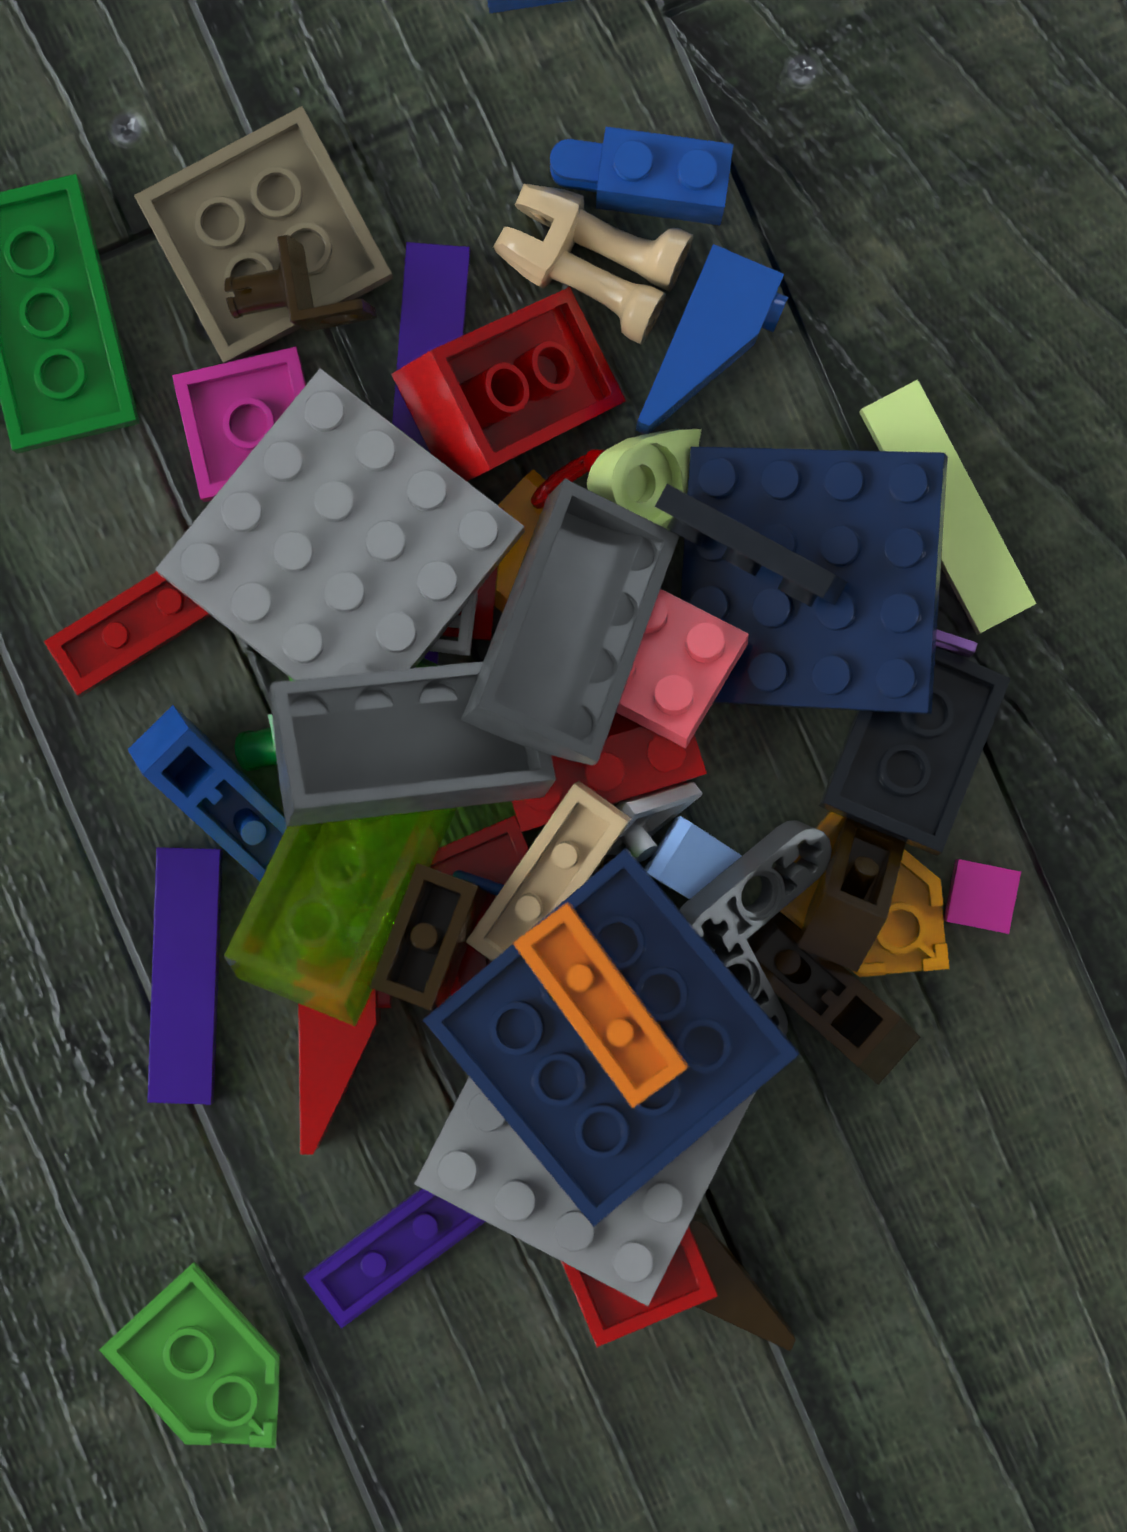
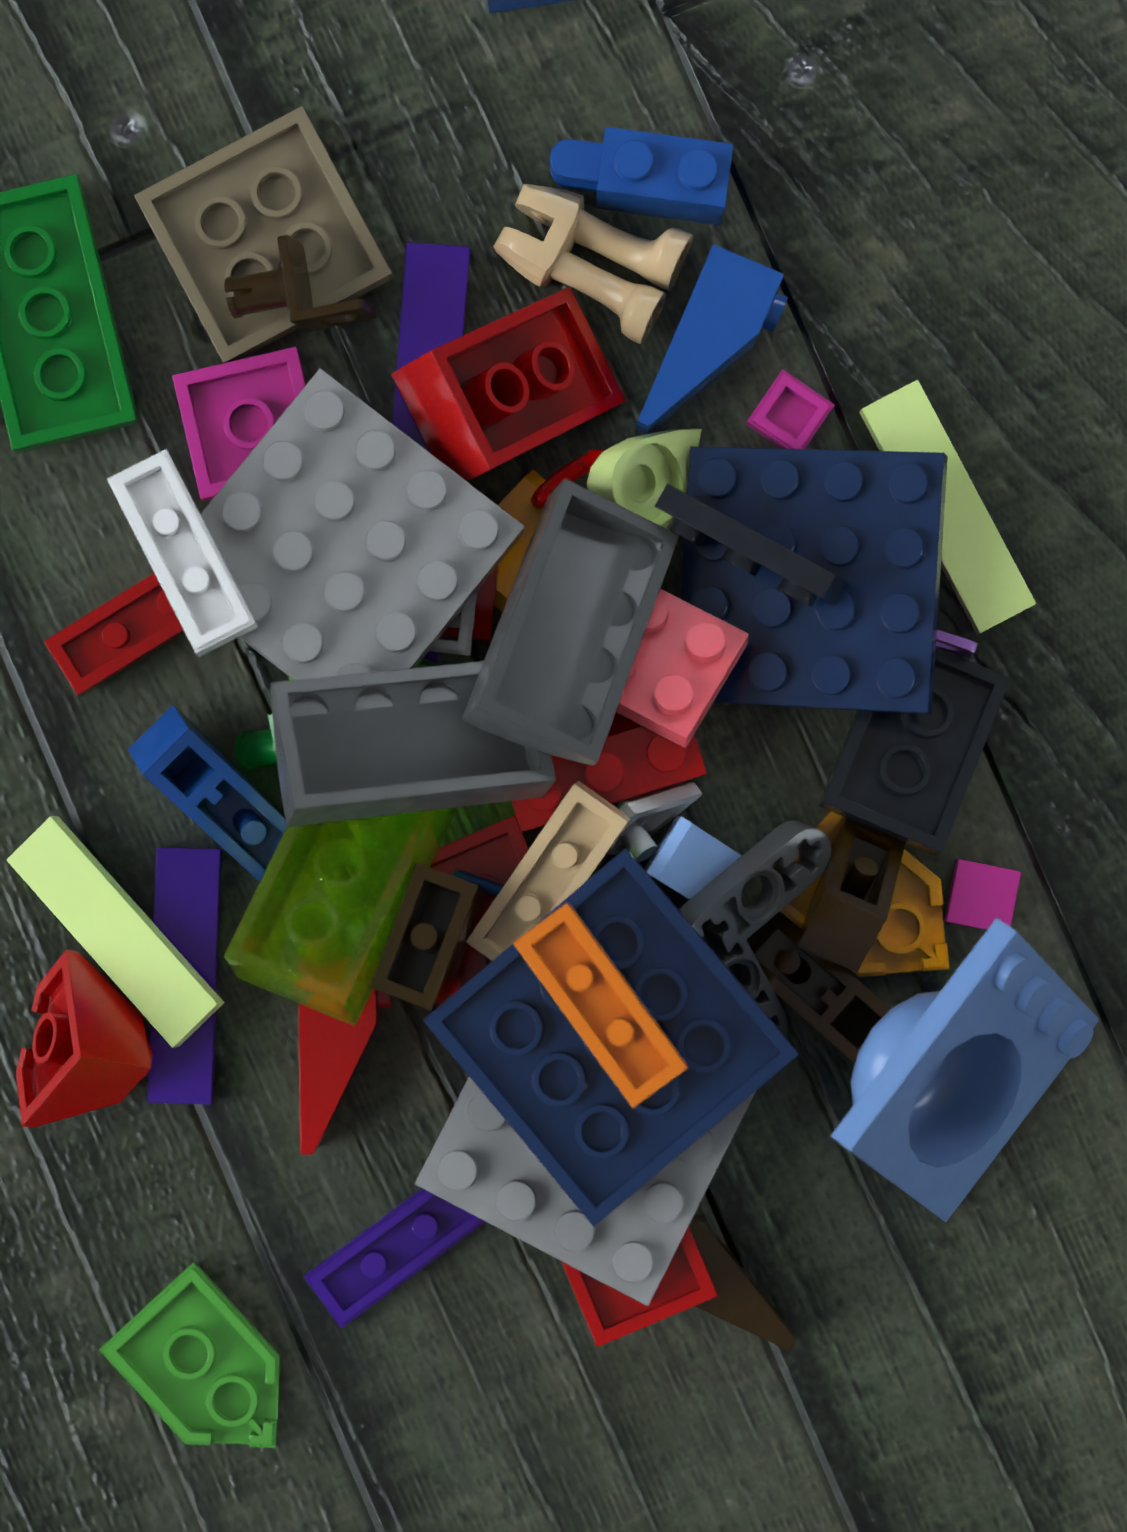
(84, 1047): none -> red slope
(115, 931): none -> yellowish green tile
(182, 553): none -> white tile
(789, 413): none -> dark pink tile
(962, 1069): none -> medium blue piece

